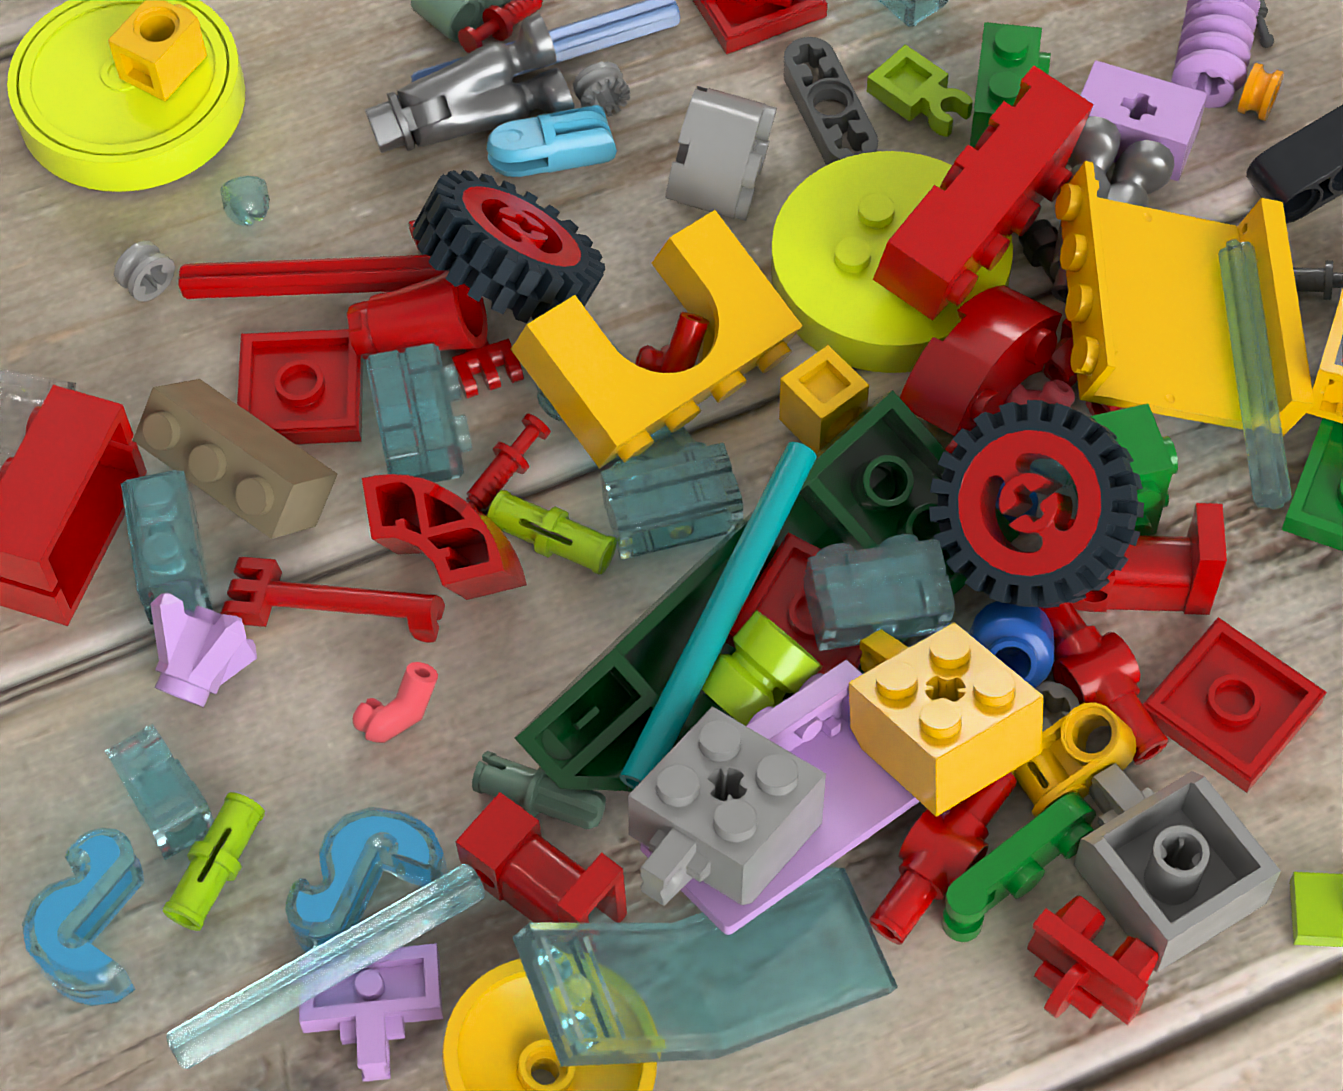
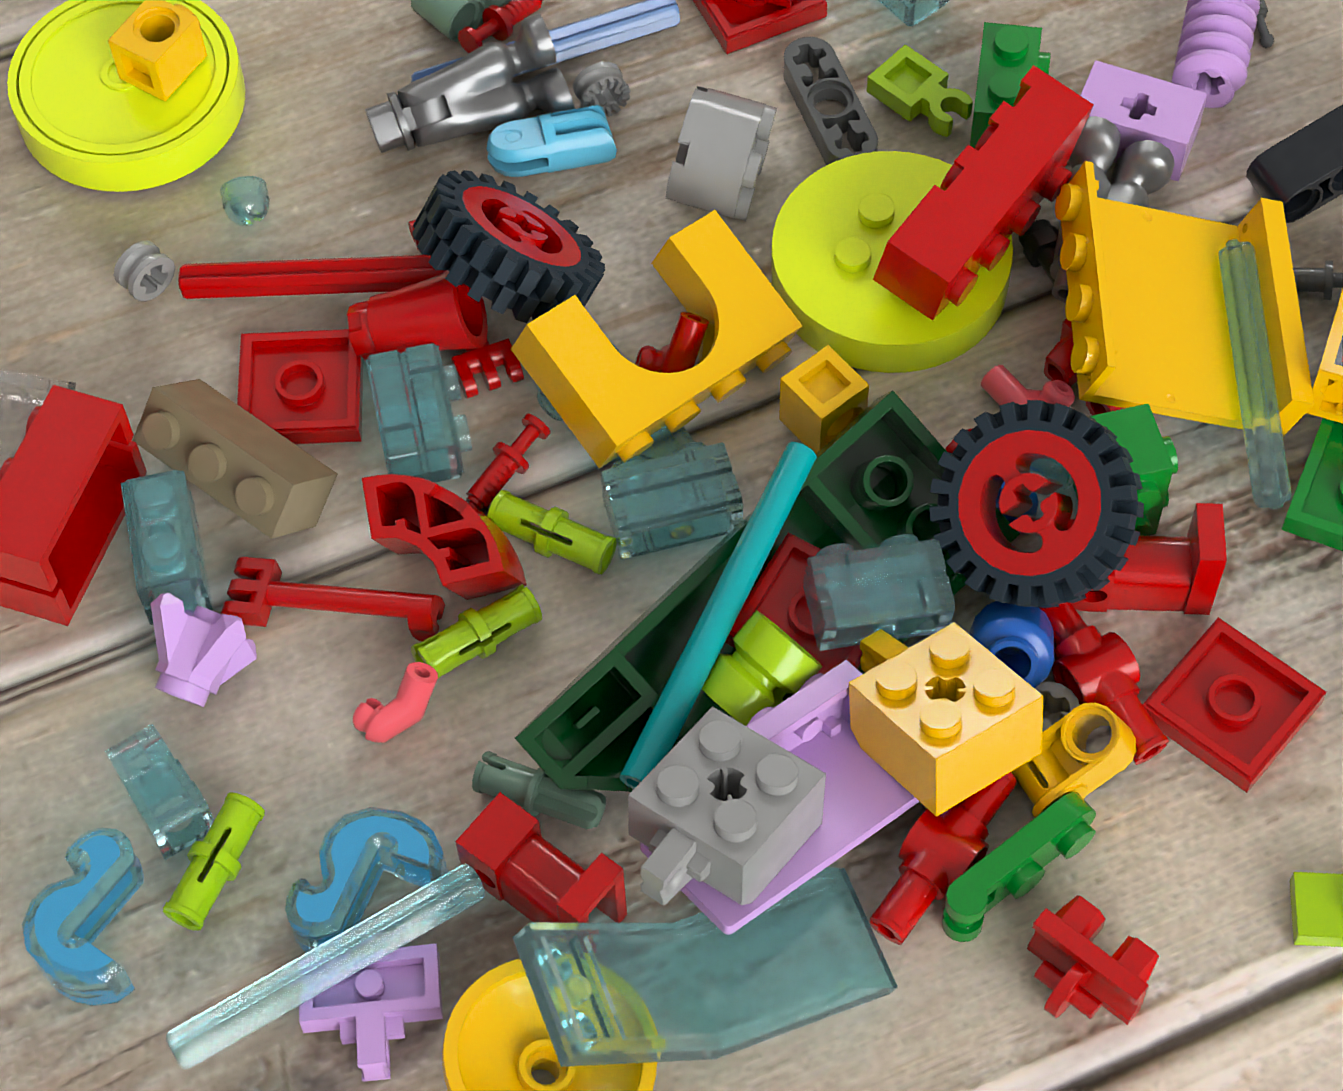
(479, 631): none -> lime pin
(982, 359): red brick -> none
(1151, 833): light grey hinge -> none
(1260, 91): light orange bush -> none

